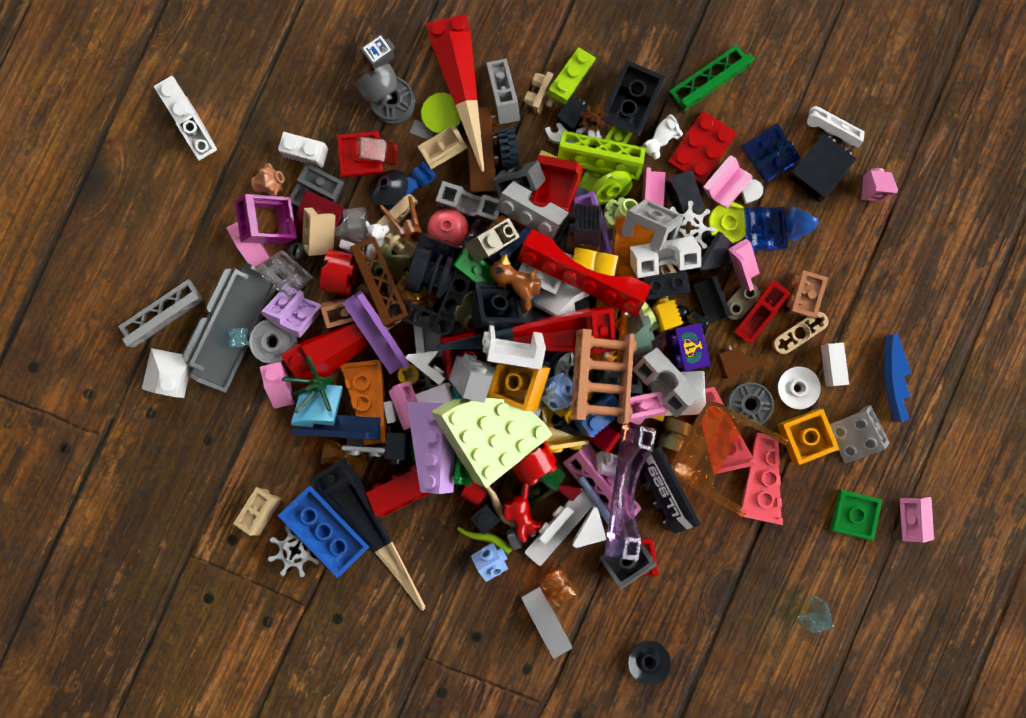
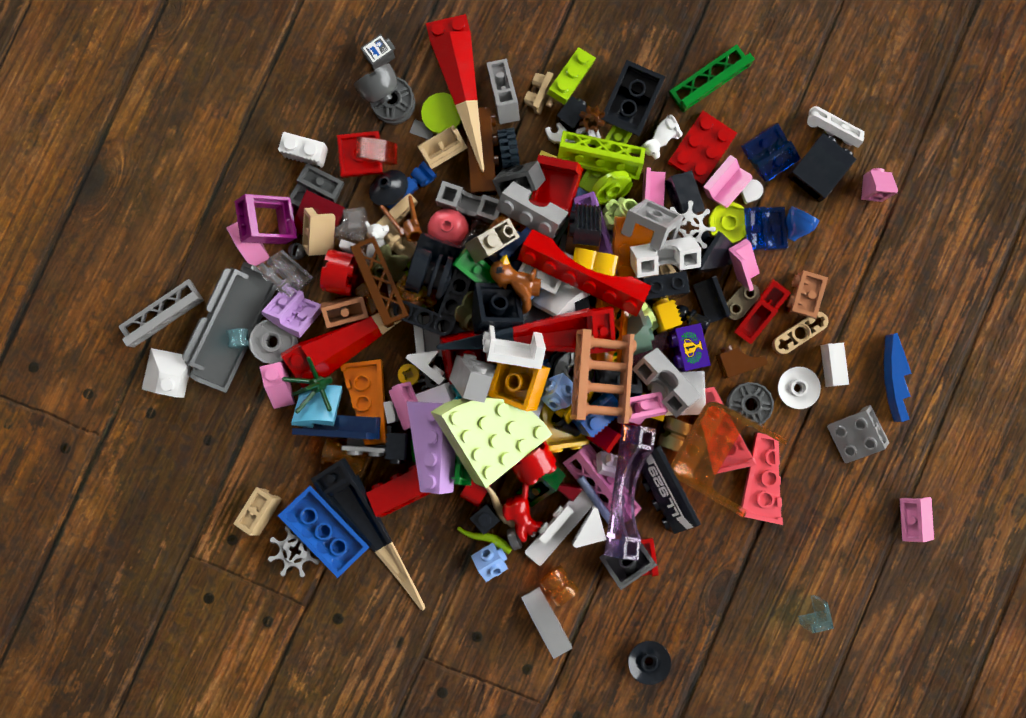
(186, 118): white slope -> none
(268, 180): nougat rock -> none
(375, 332): medium lavender fence -> none
(808, 436): light orange brick -> none
(856, 515): green tile -> none

